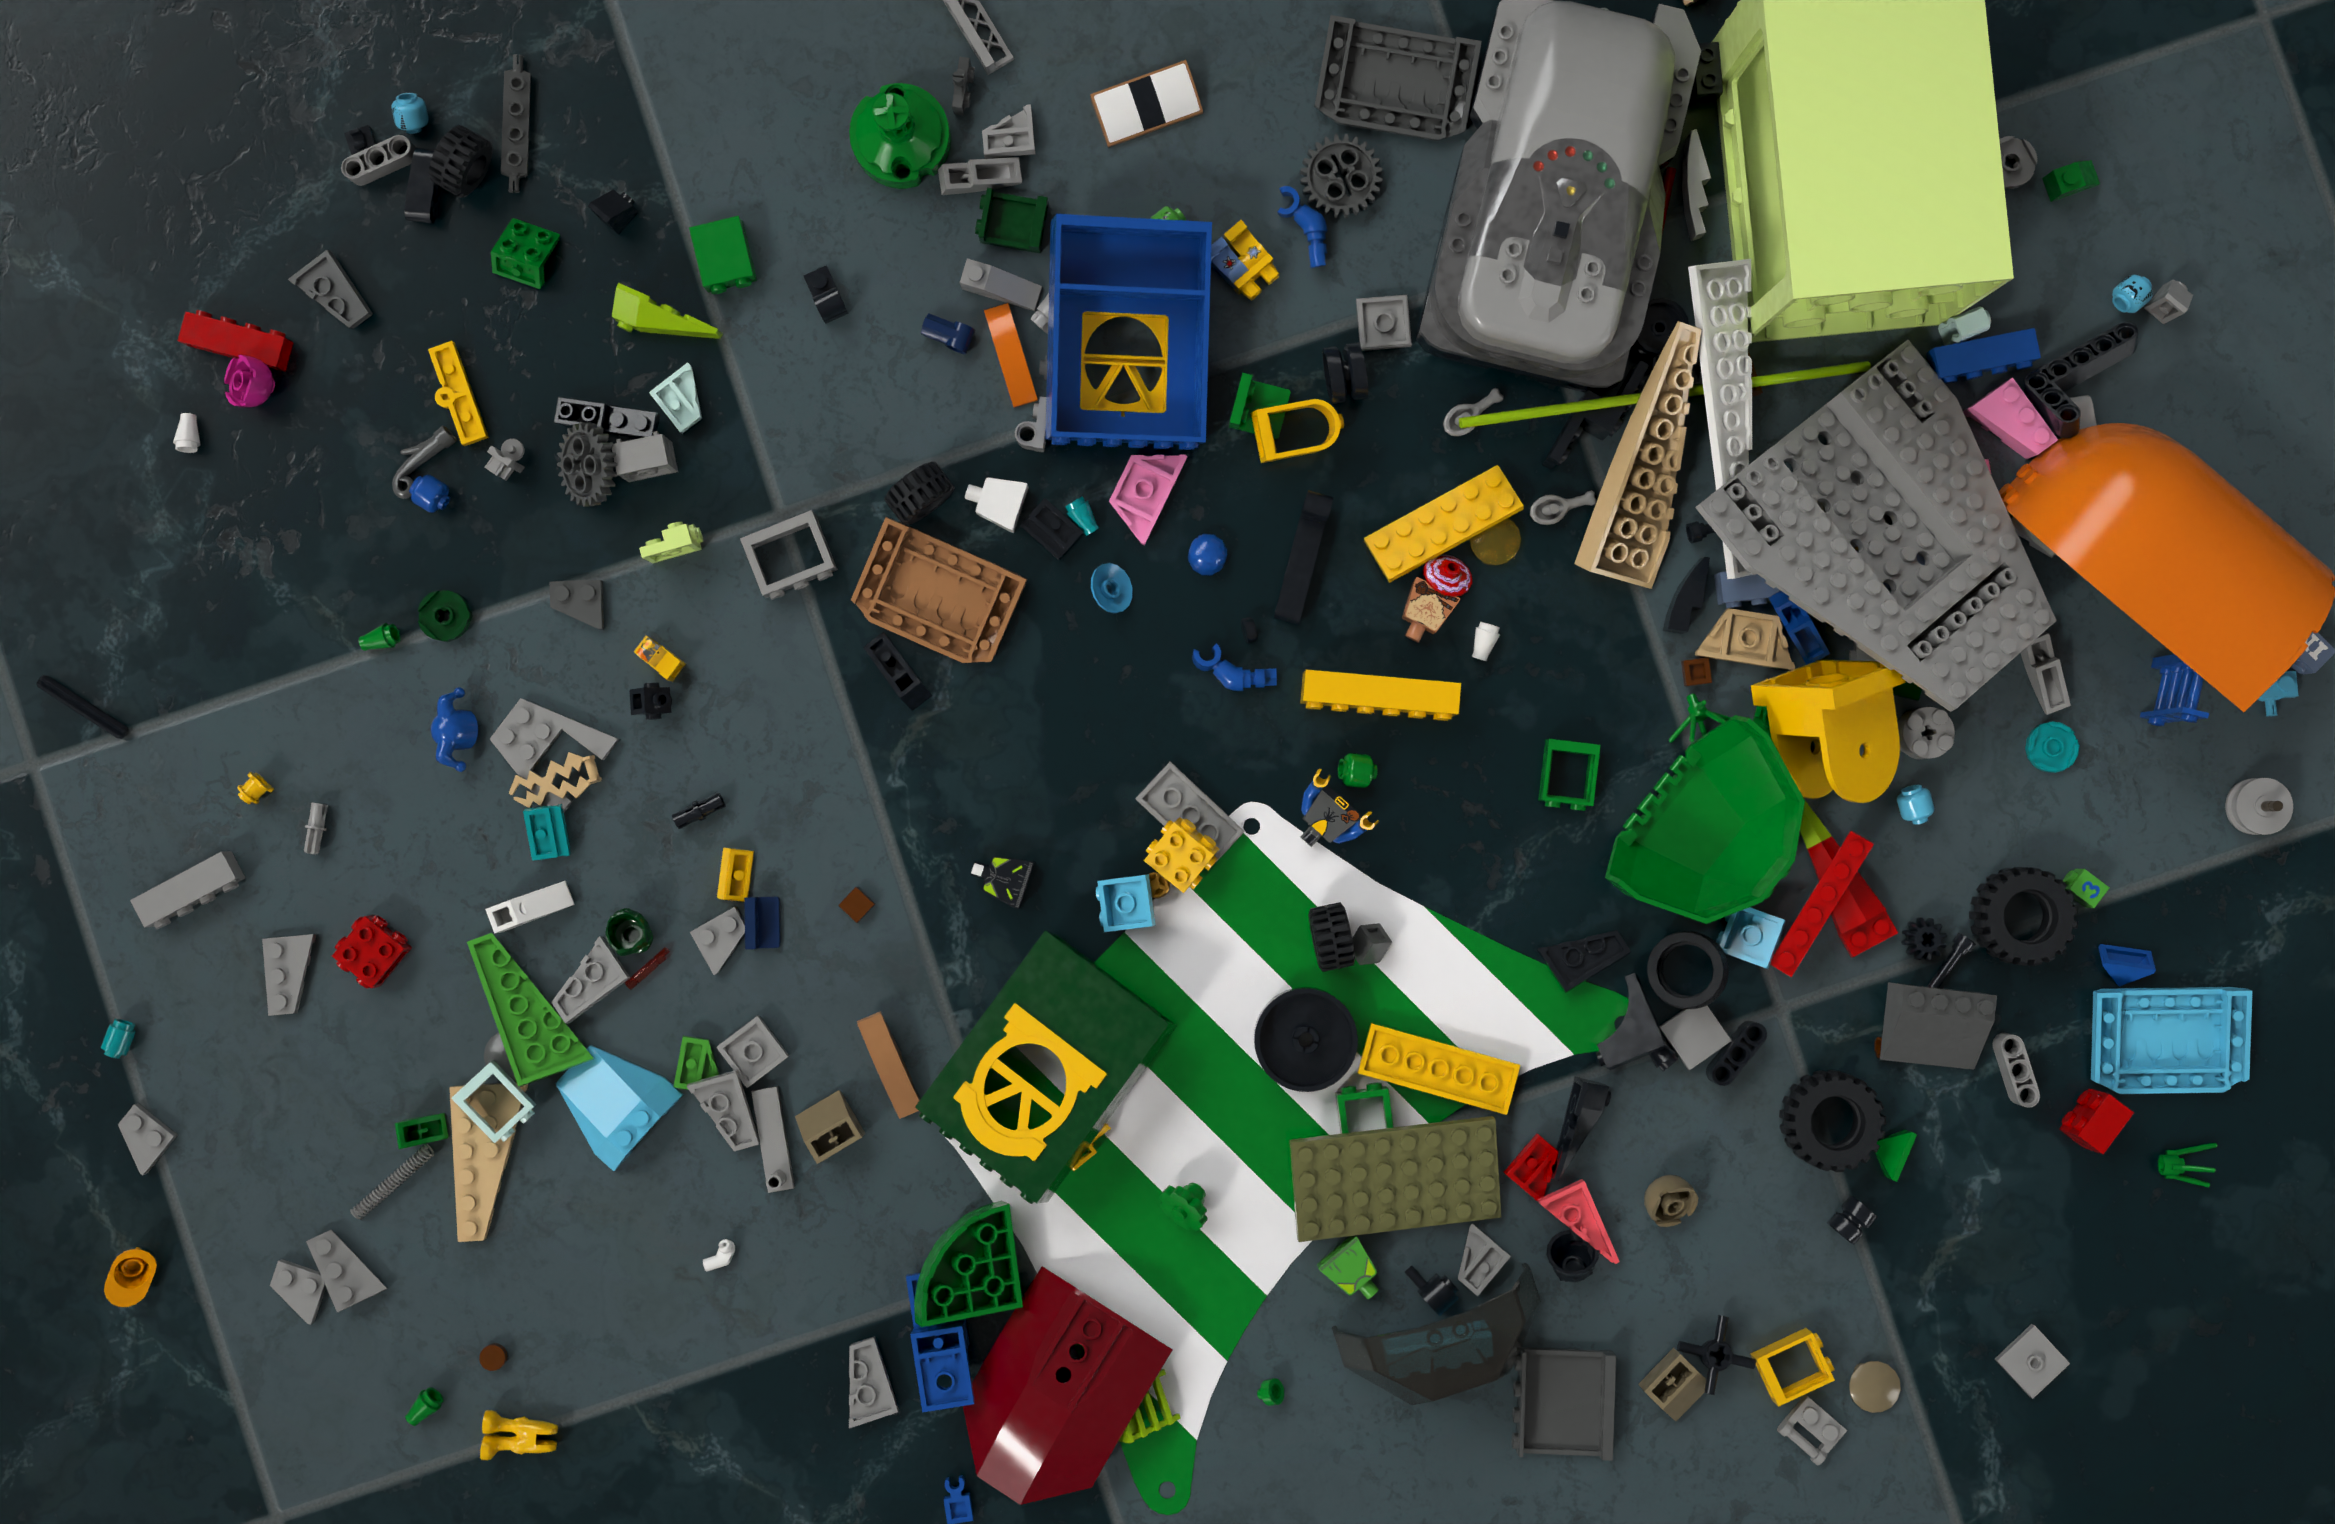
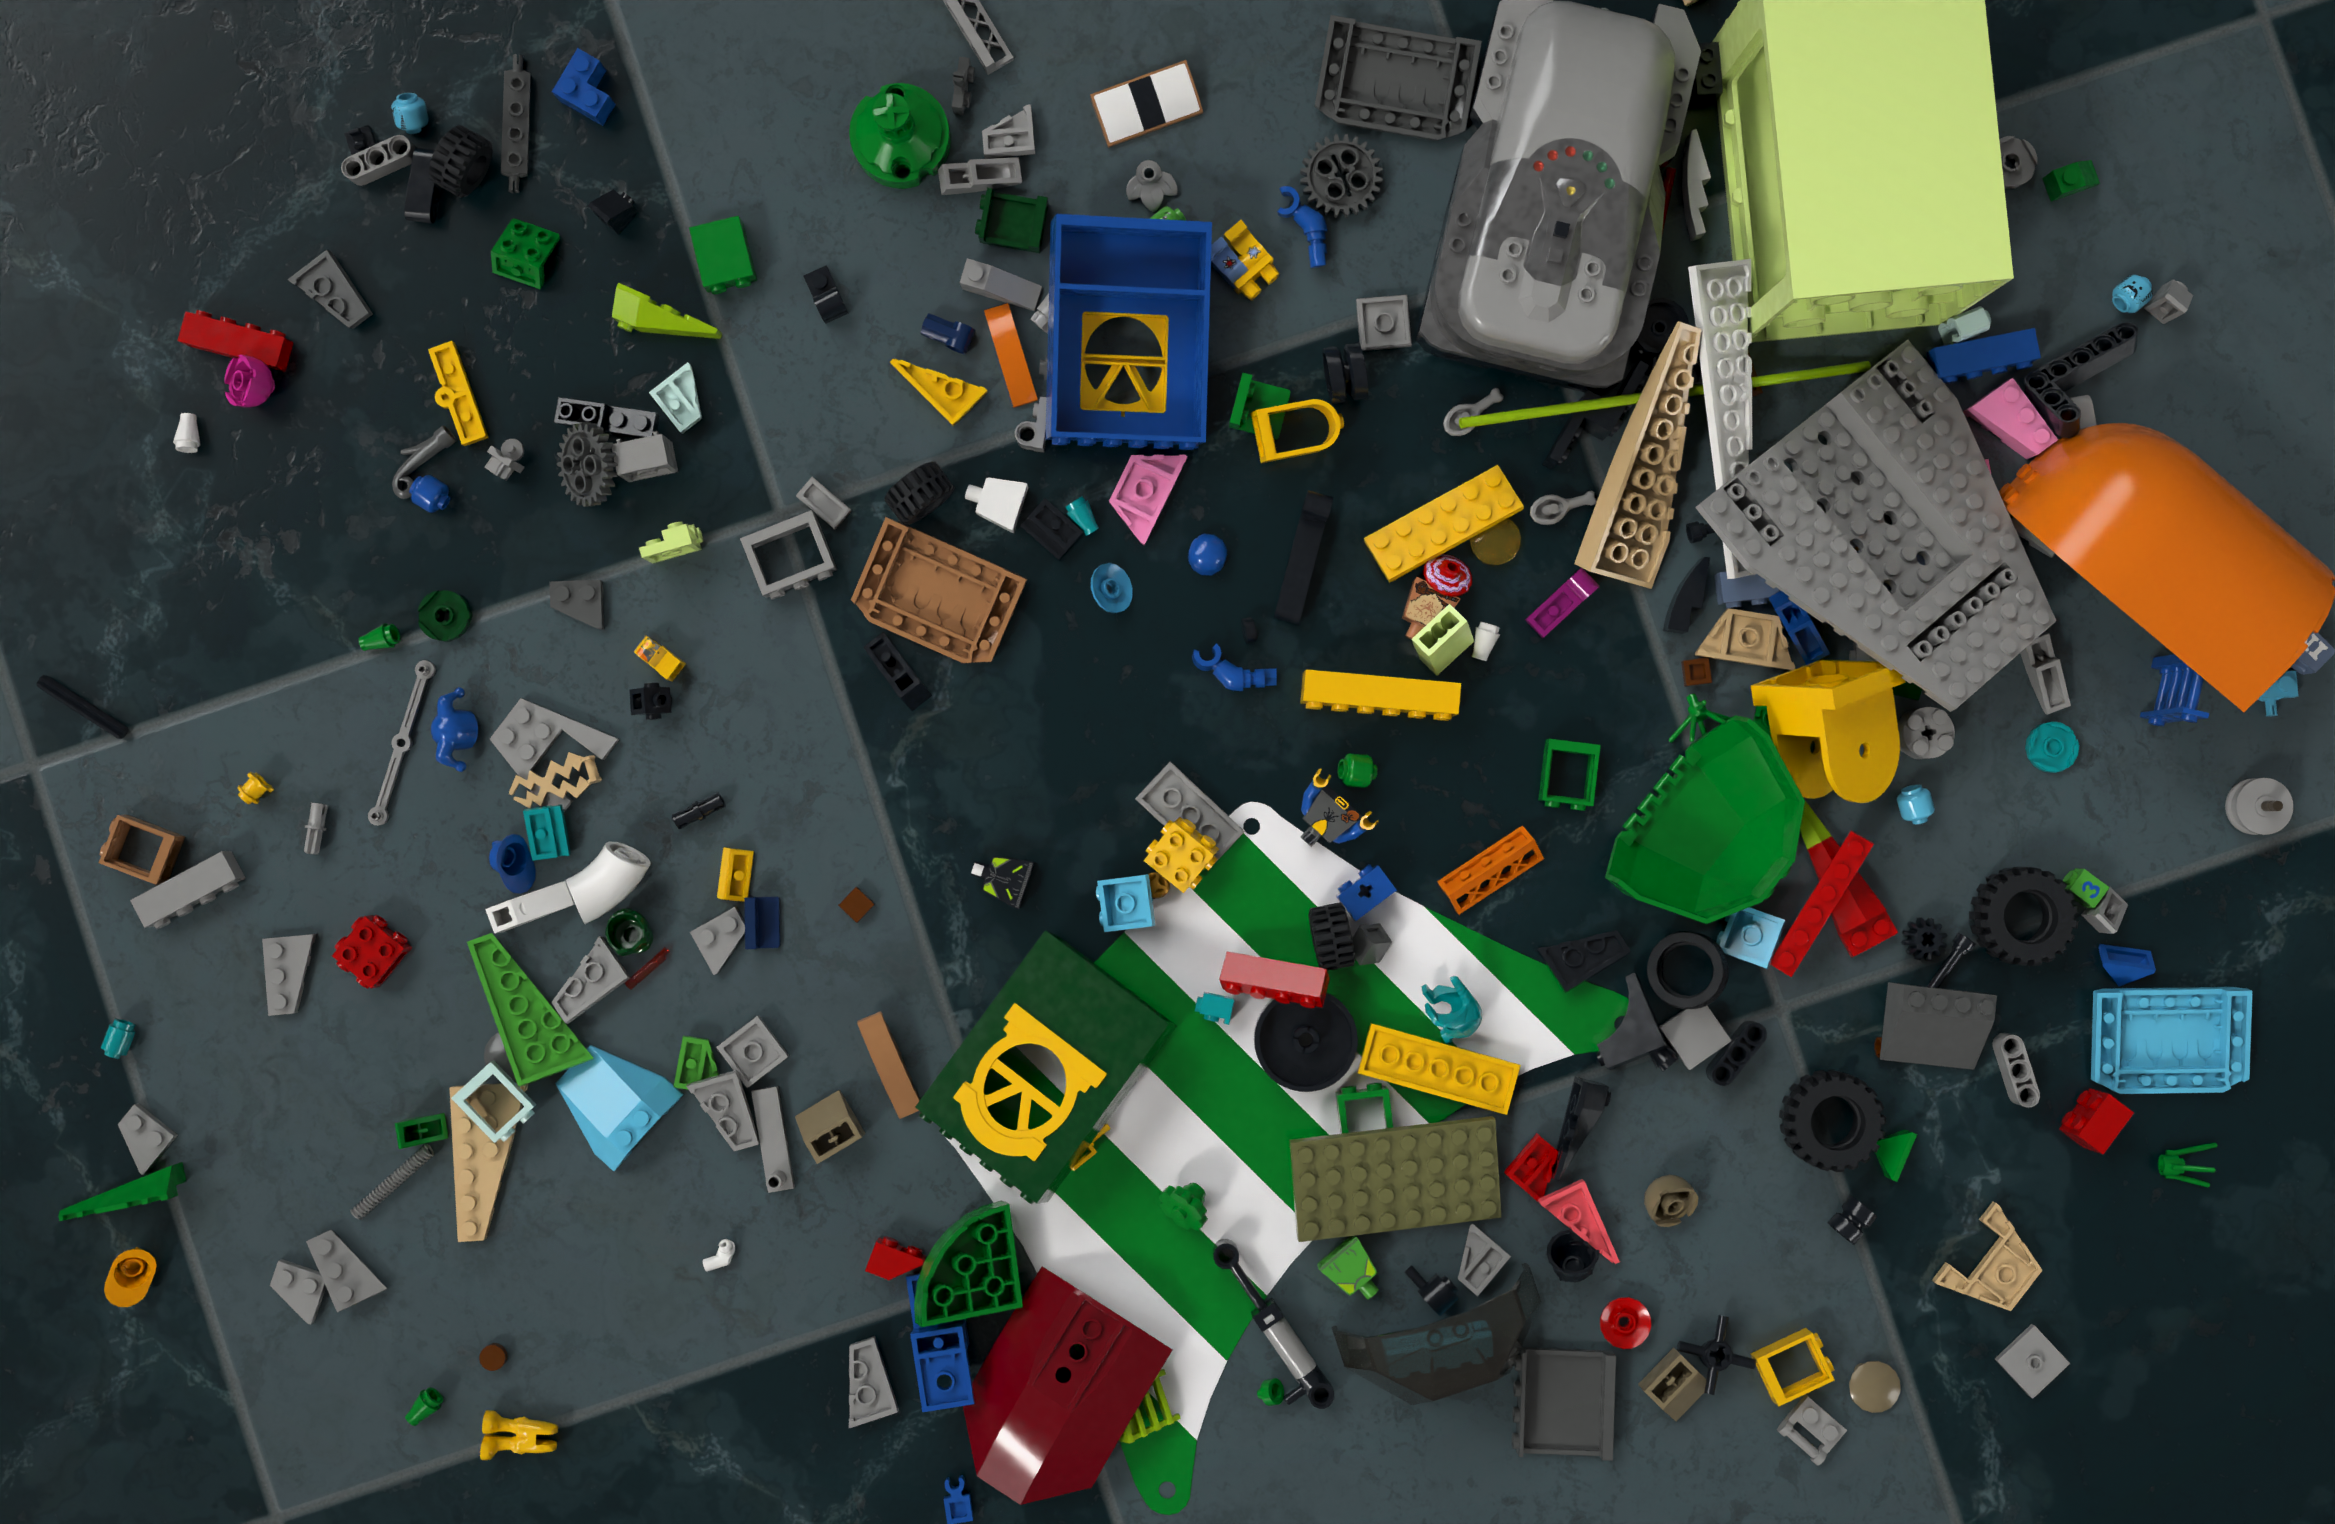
(147, 1189): none -> green wedge
(165, 857): none -> medium nougat window
(379, 815): none -> light grey piece
(513, 862): none -> blue piece
(579, 87): none -> blue brick
(607, 880): none -> white brick
(823, 503): none -> light grey tile
(892, 1260): none -> red slope
(947, 395): none -> yellow wing
(1151, 189): none -> light grey plate
(1215, 1007): none -> teal brick
(1274, 979): none -> brick
(1280, 1334): none -> black piece
(1360, 905): none -> blue brick
(1443, 639): none -> yellowish green brick
(1464, 1014): none -> teal piece
(1489, 866): none -> orange fence
(1562, 602): none -> magenta plate
(1634, 1331): none -> red dish
(2002, 1273): none -> tan wing
(2107, 913): none -> light grey slope

